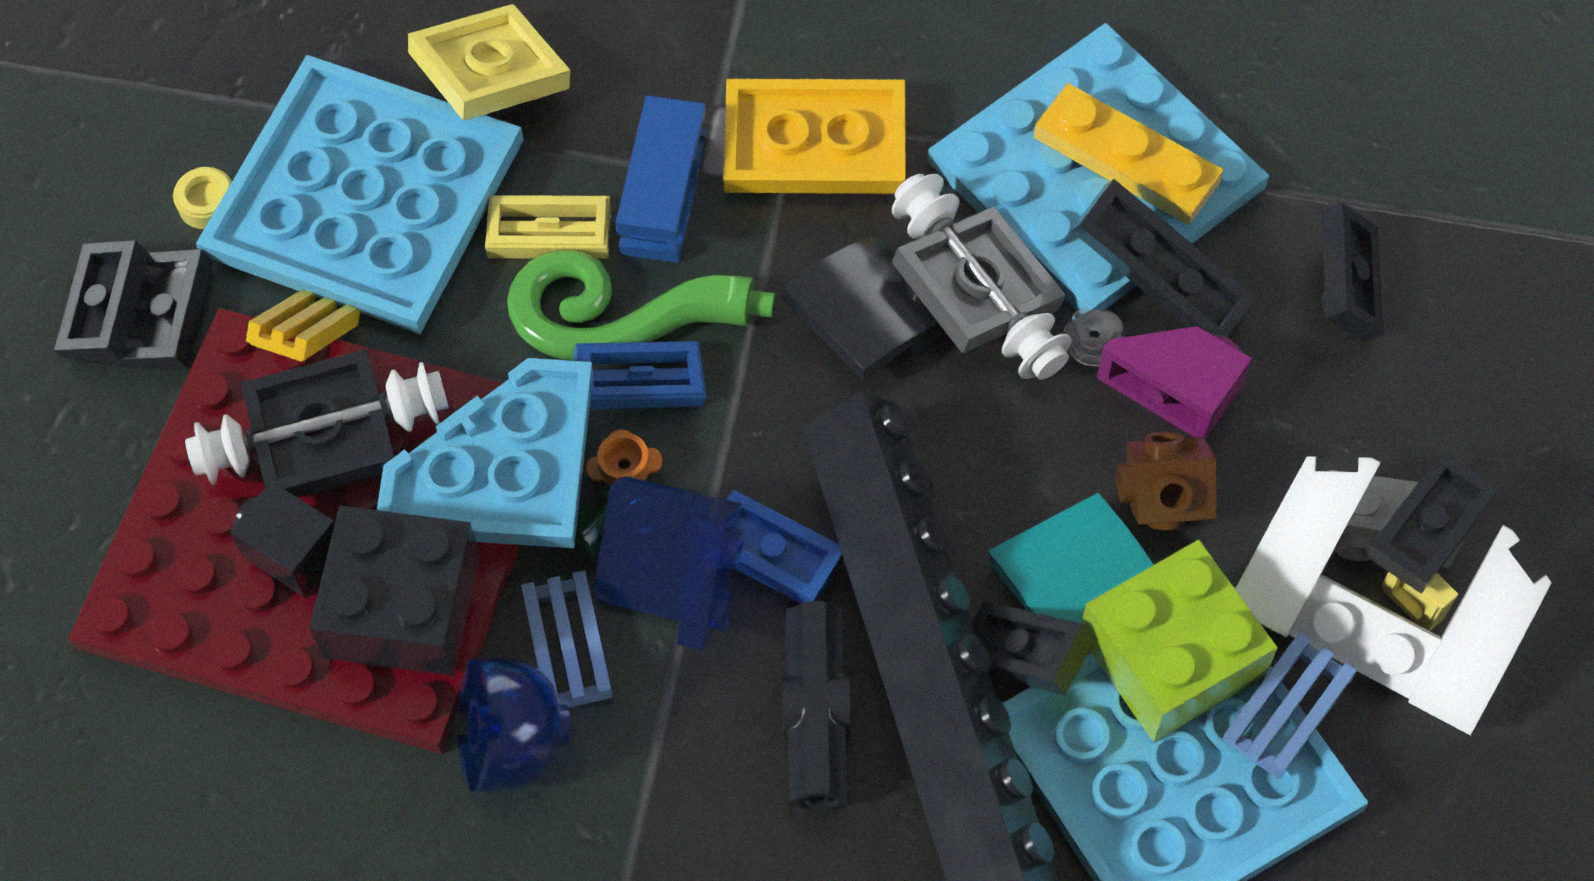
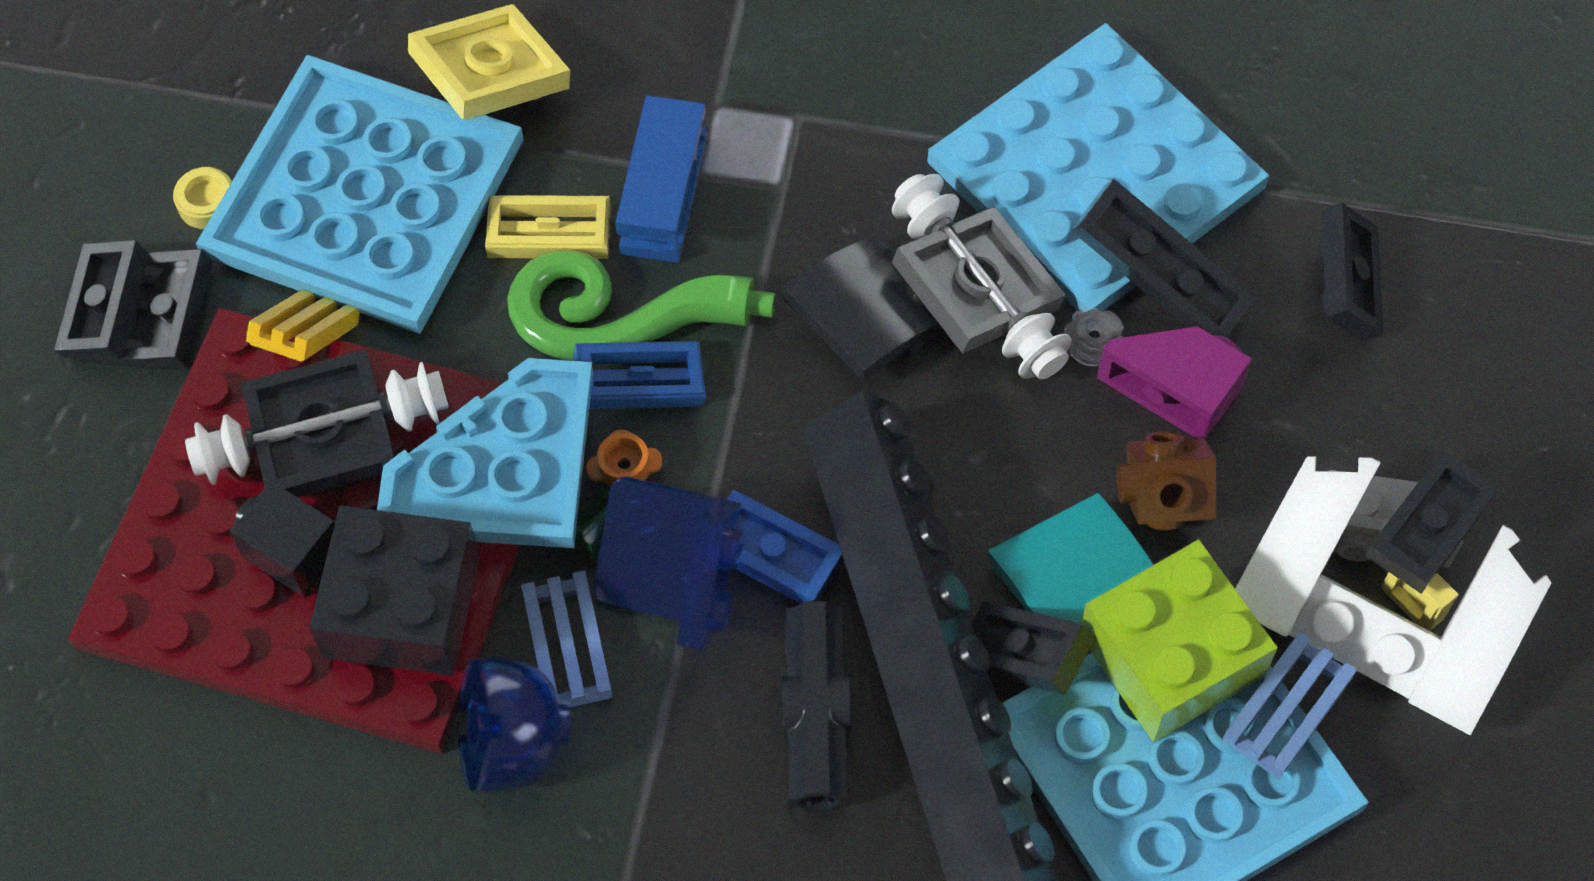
(814, 136): yellow plate -> none
(1129, 153): yellow plate -> none

